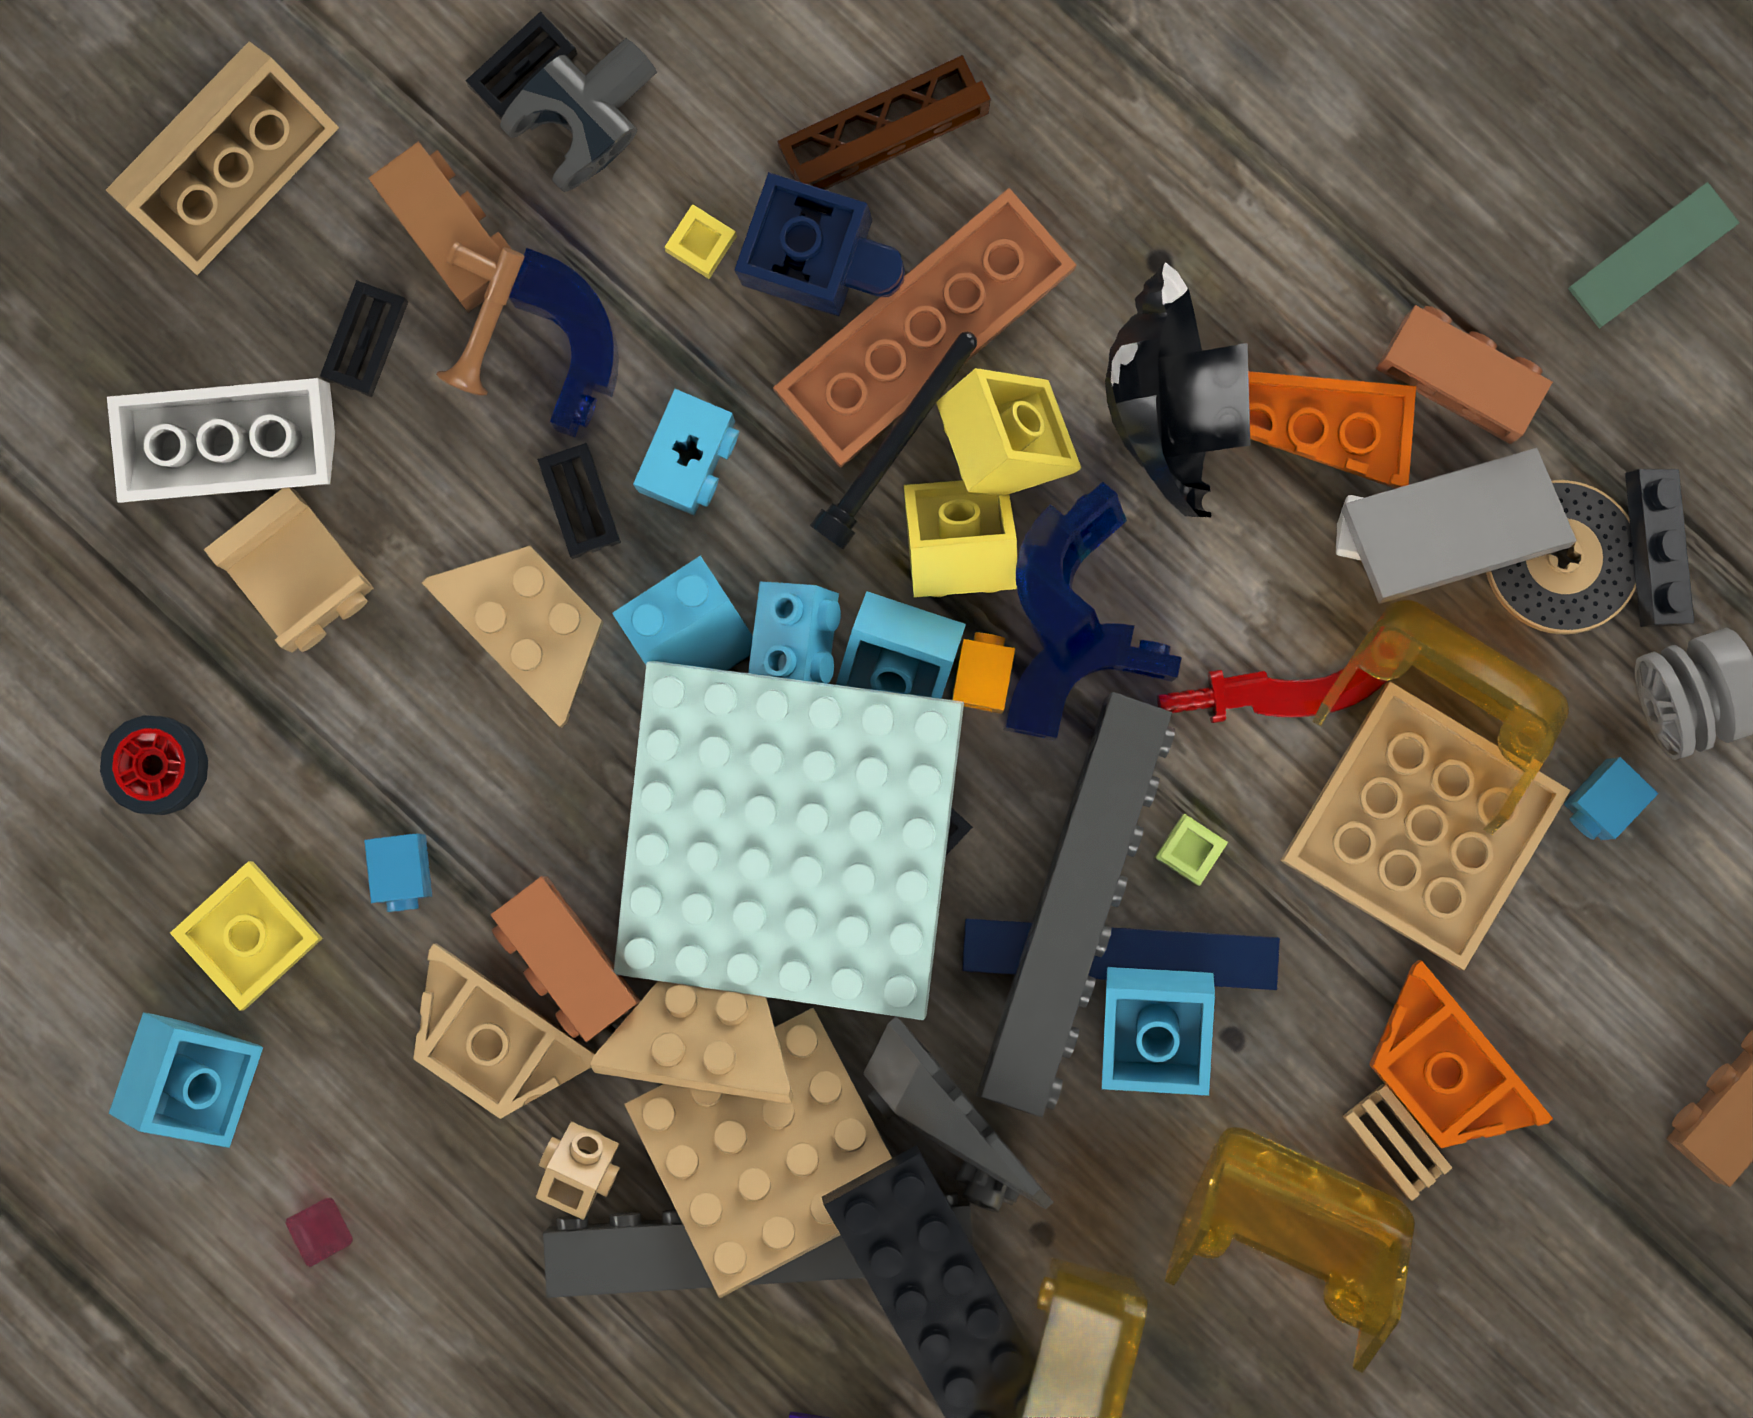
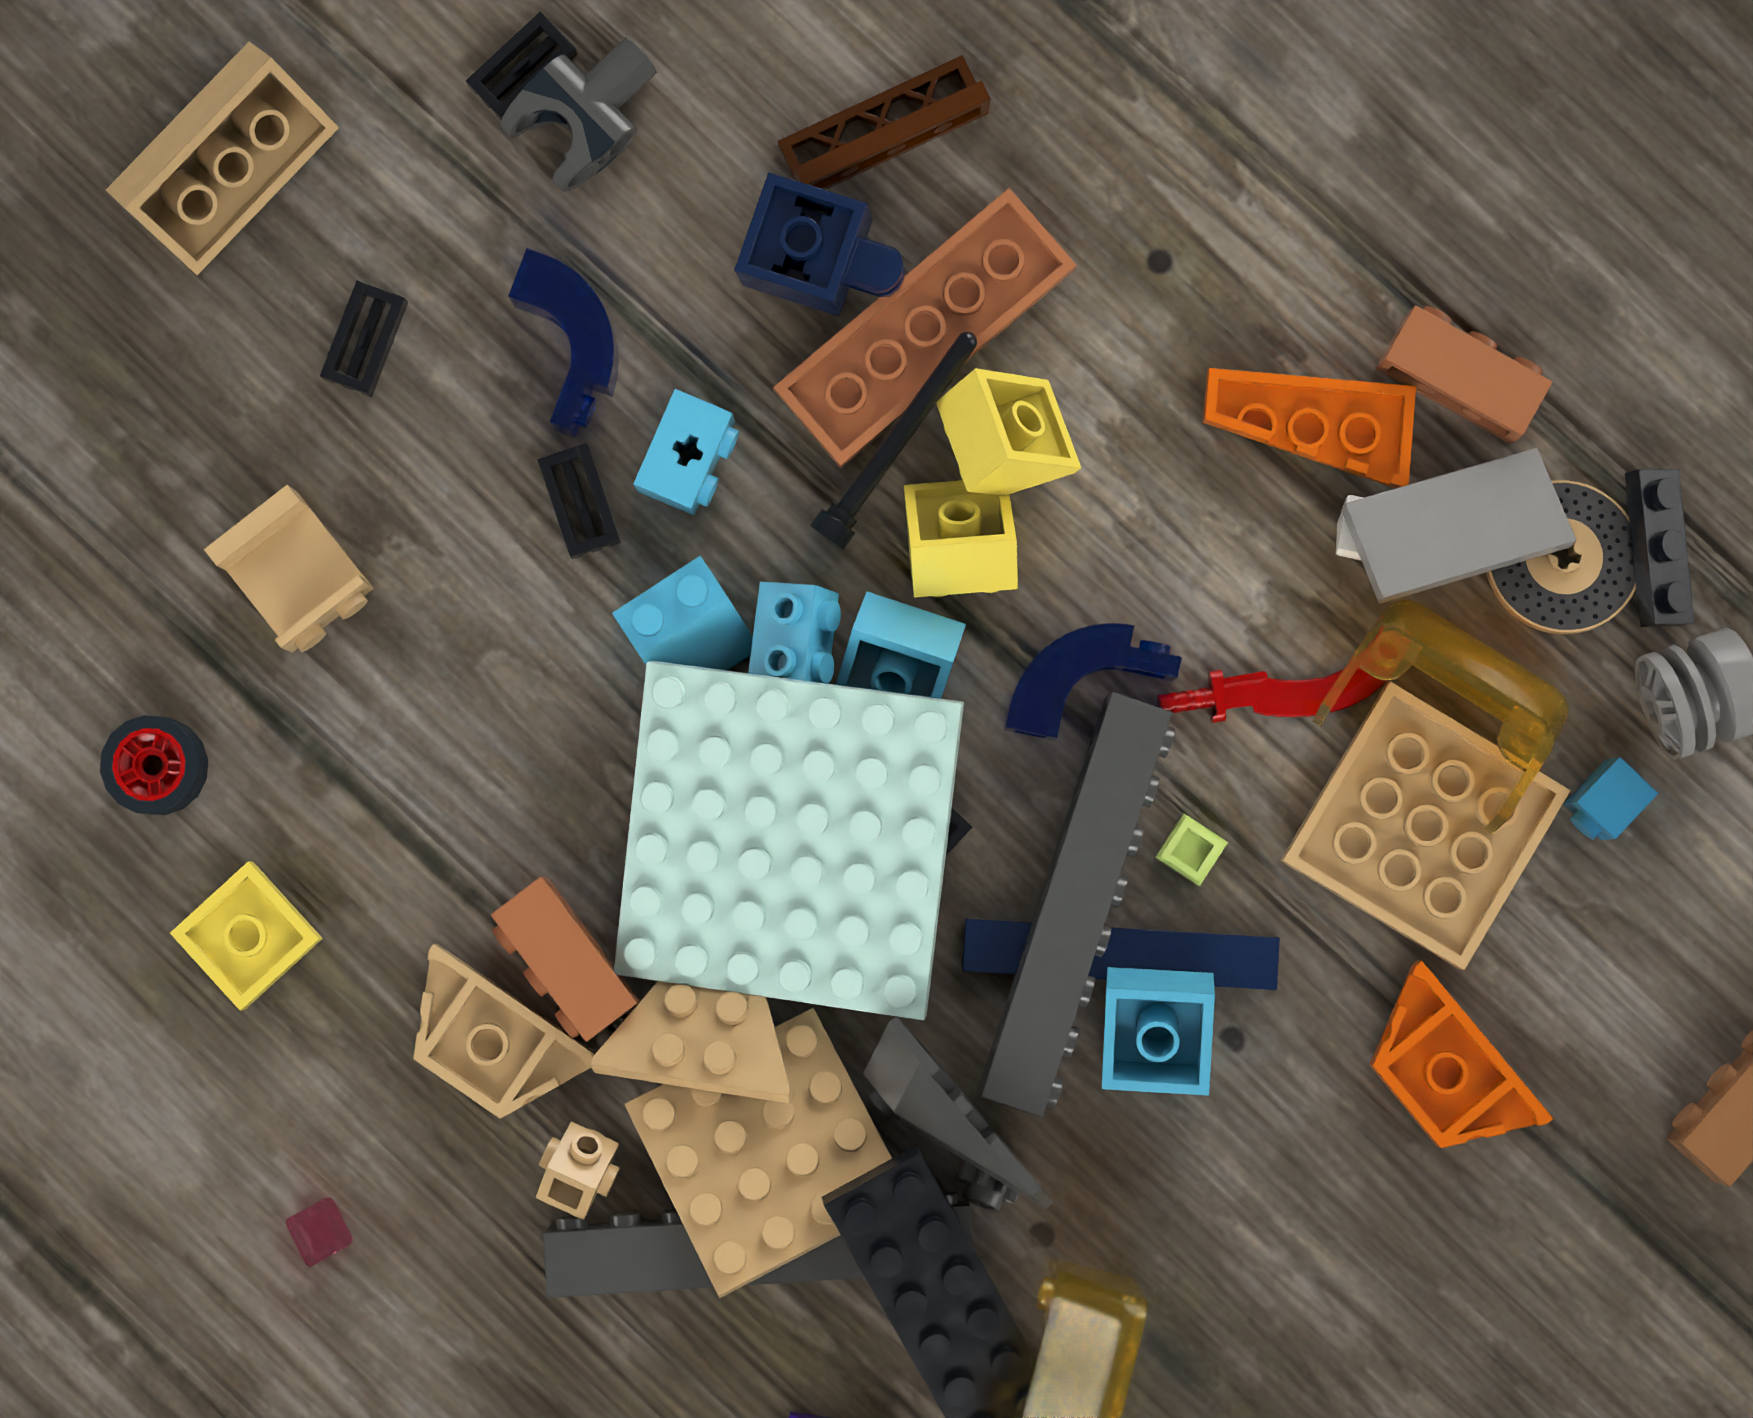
(185, 1081): medium azure slope -> none
(222, 439): white slope -> none
(398, 871): dark azure brick -> none
(437, 217): medium nougat brick -> none
(502, 276): medium nougat piece -> none
(525, 623): tan wing -> none
(700, 241): light yellow plate -> none
(983, 673): light orange brick -> none
(1046, 570): clear blue arch -> none
(1173, 396): black animal -> none
(1308, 1220): clear yellow windscreen -> none
(1425, 1177): tan tile -> none
(1653, 255): sand green slope -> none

